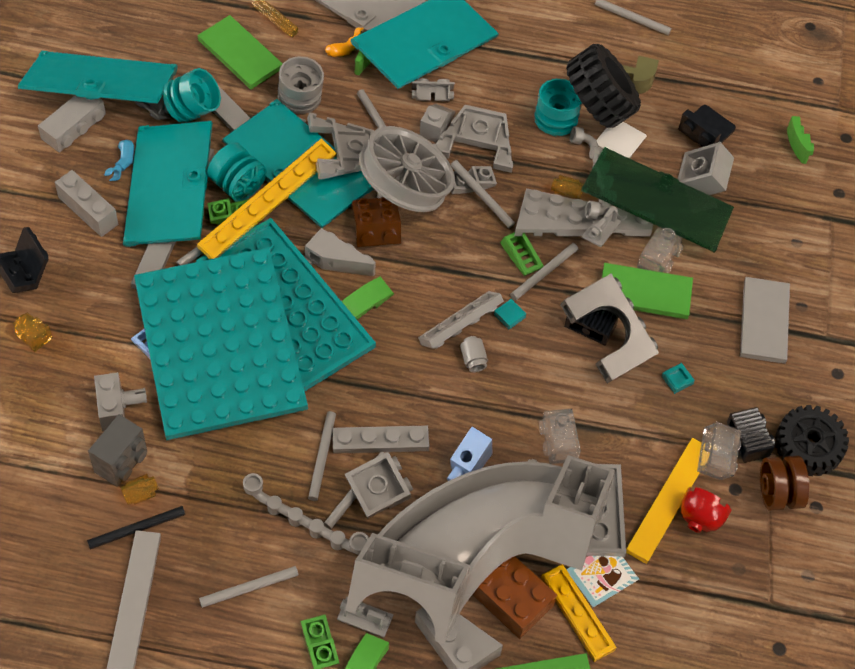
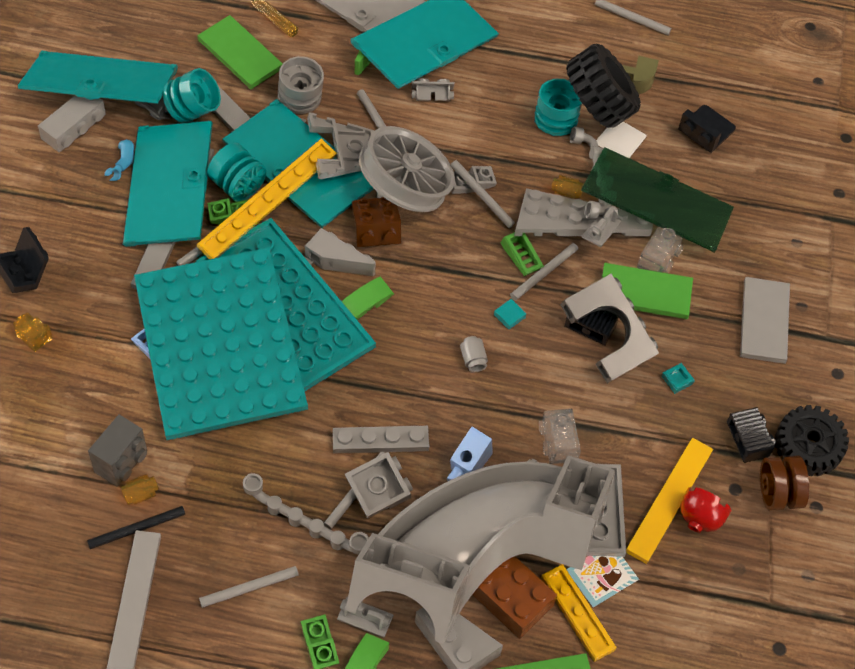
(86, 203): light grey brick -> none
(113, 399): light grey brick -> none
(322, 456): light grey bar -> none
(342, 49): light orange arm -> none
(435, 122): light grey slope -> none
(466, 316): light grey plate -> none
(481, 129): light grey wing -> none
(707, 168): light grey slope -> none
(719, 451): clear brick -> none
(798, 140): bright green slope -> none

